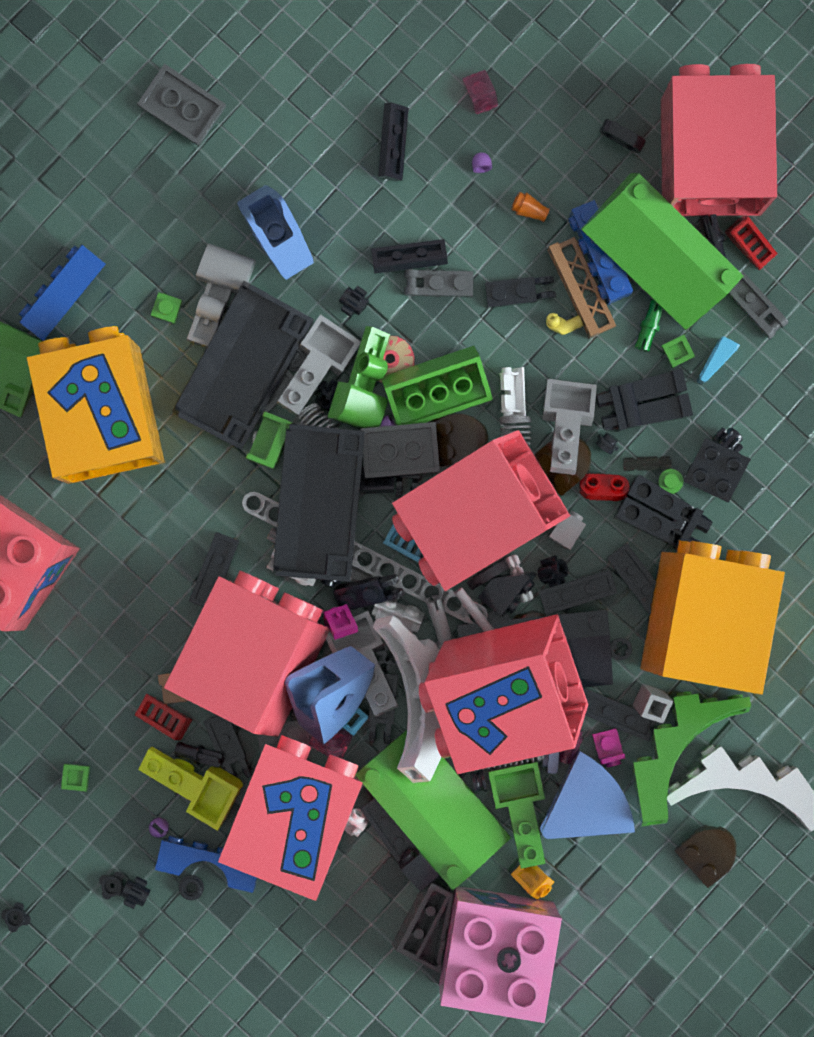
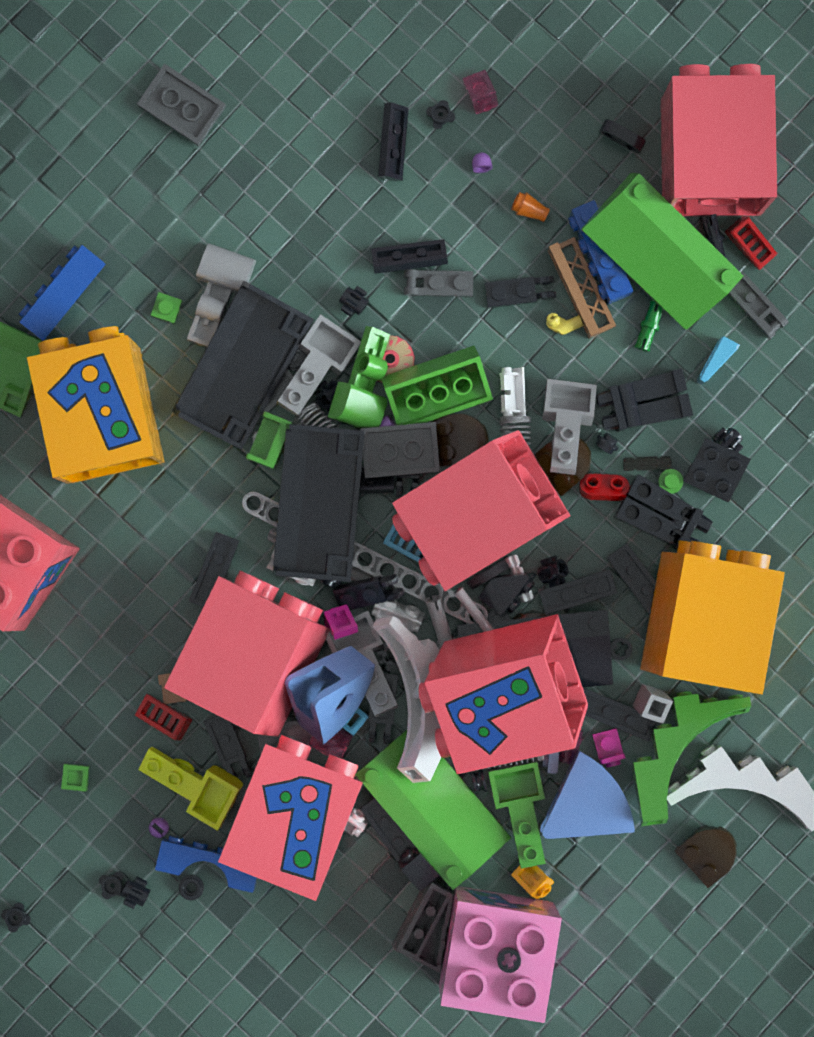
(199, 754): black axle -> none
(276, 231): medium blue piece -> none
(441, 107): none -> black plate
(568, 531): light grey brick -> none
(677, 351): bright green plate -> none

